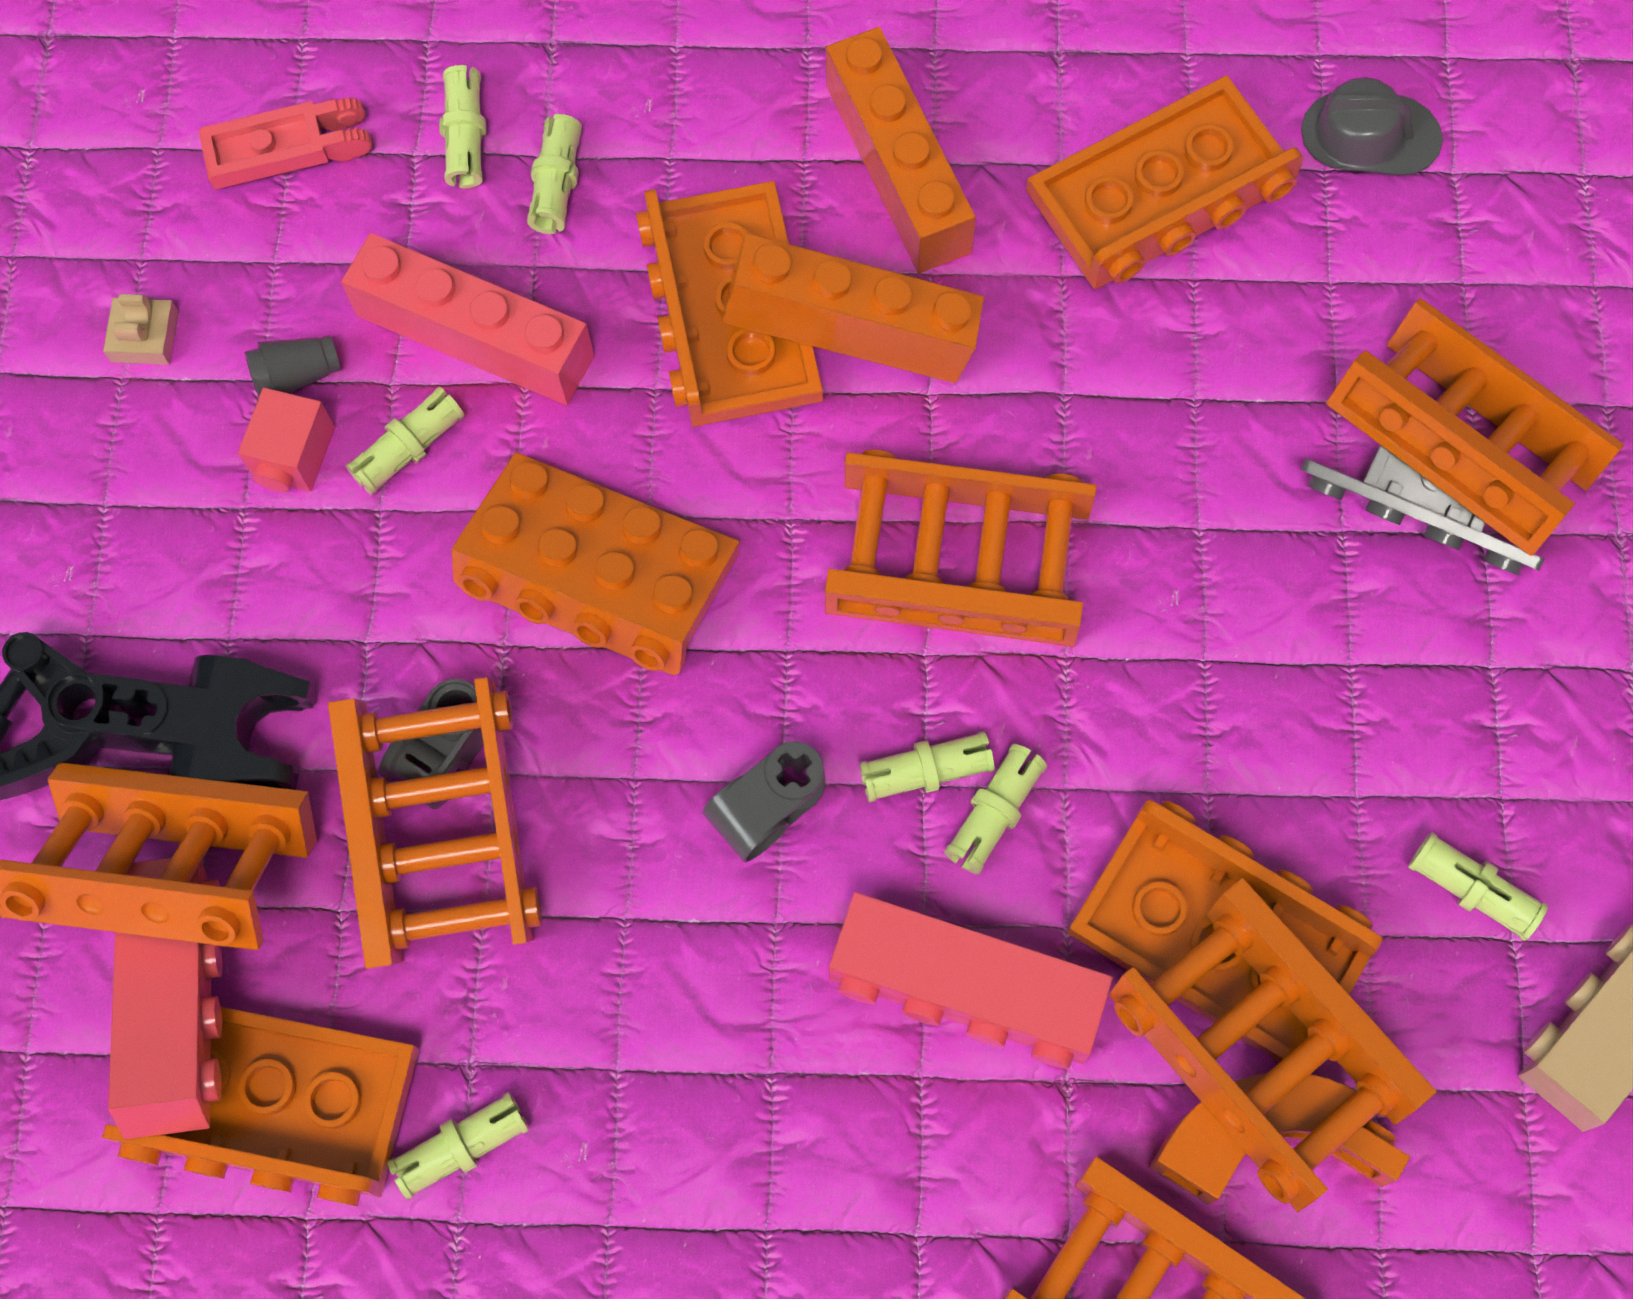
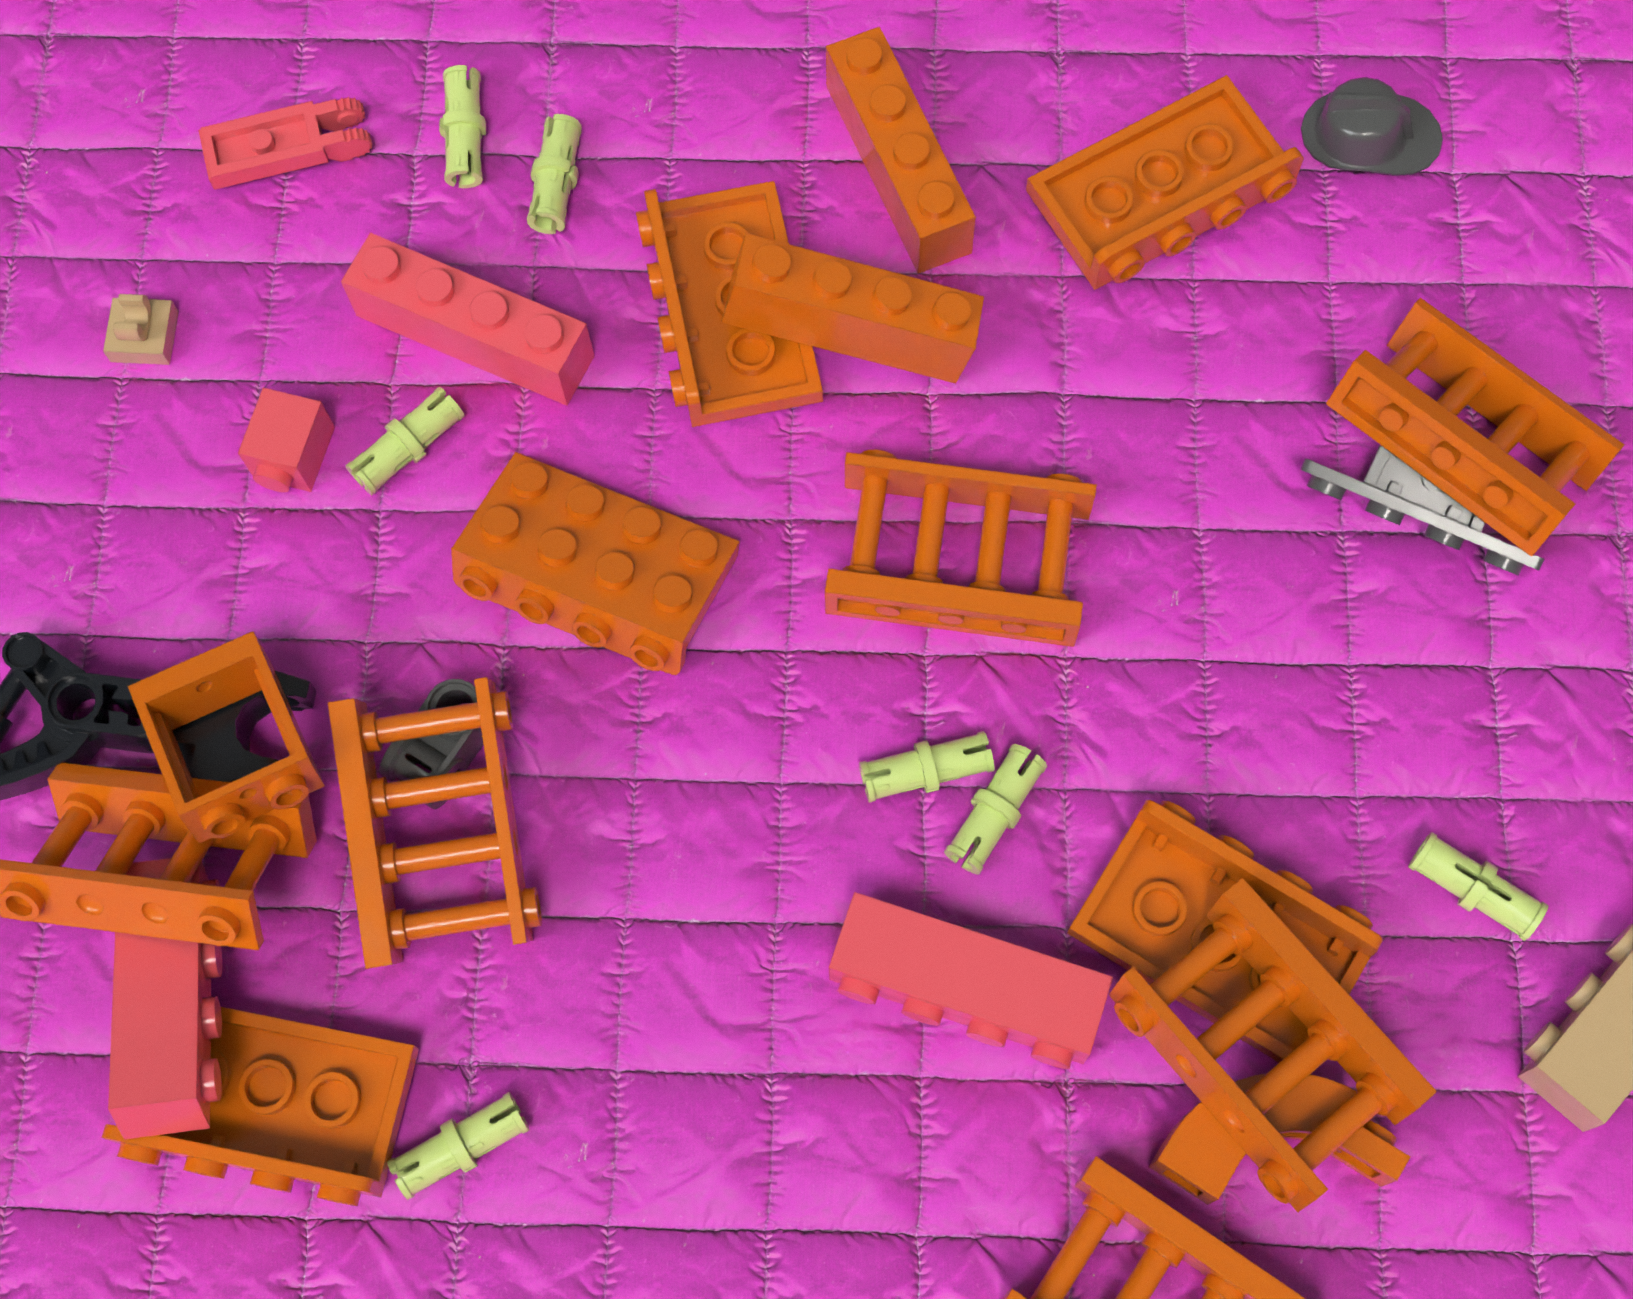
(178, 698): none -> orange window
(291, 363): dark grey cone -> none
(757, 806): dark grey piece -> none

